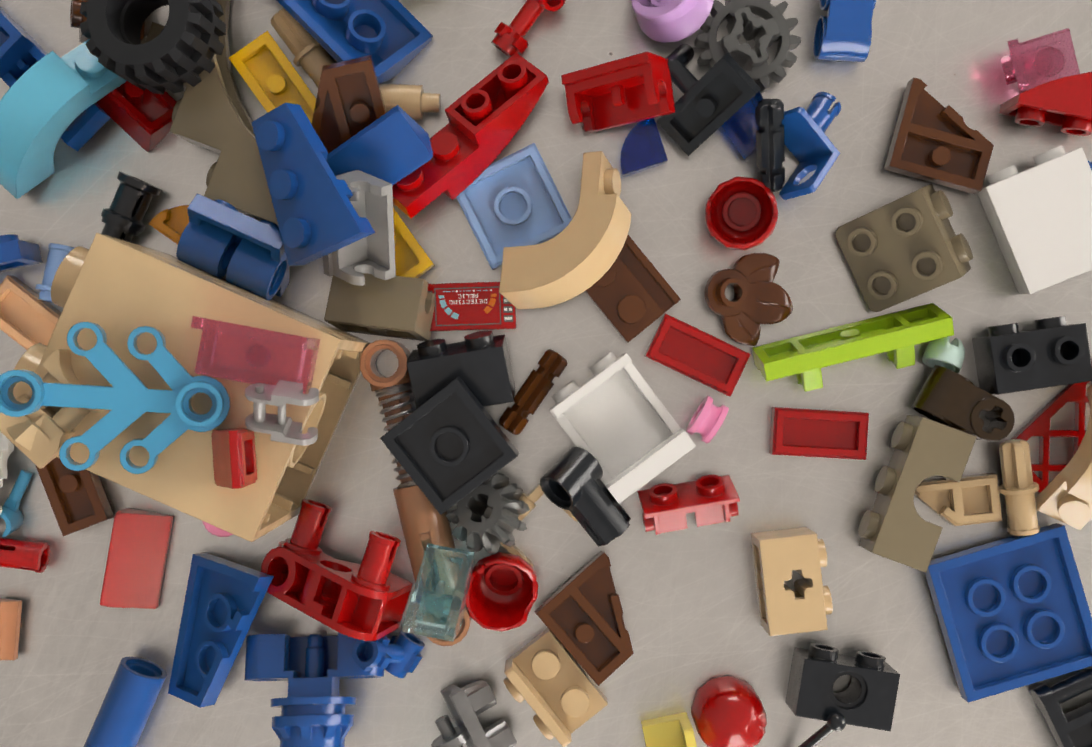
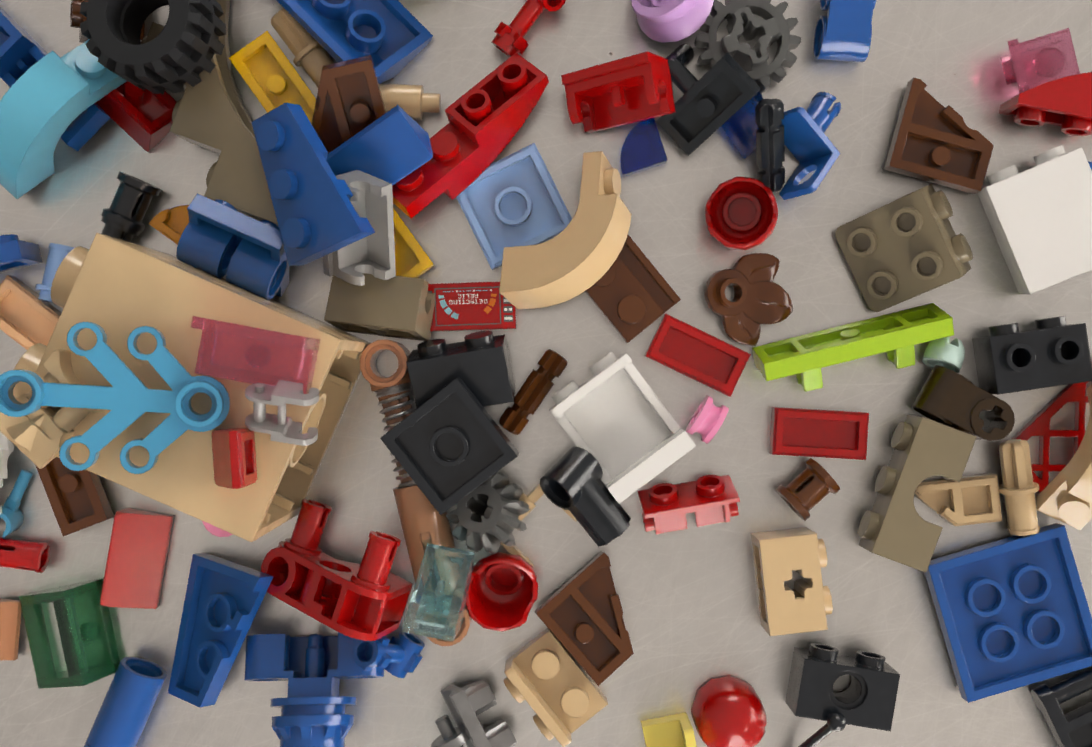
(83, 630): none -> clear green tile
(808, 489): none -> reddish brown bush

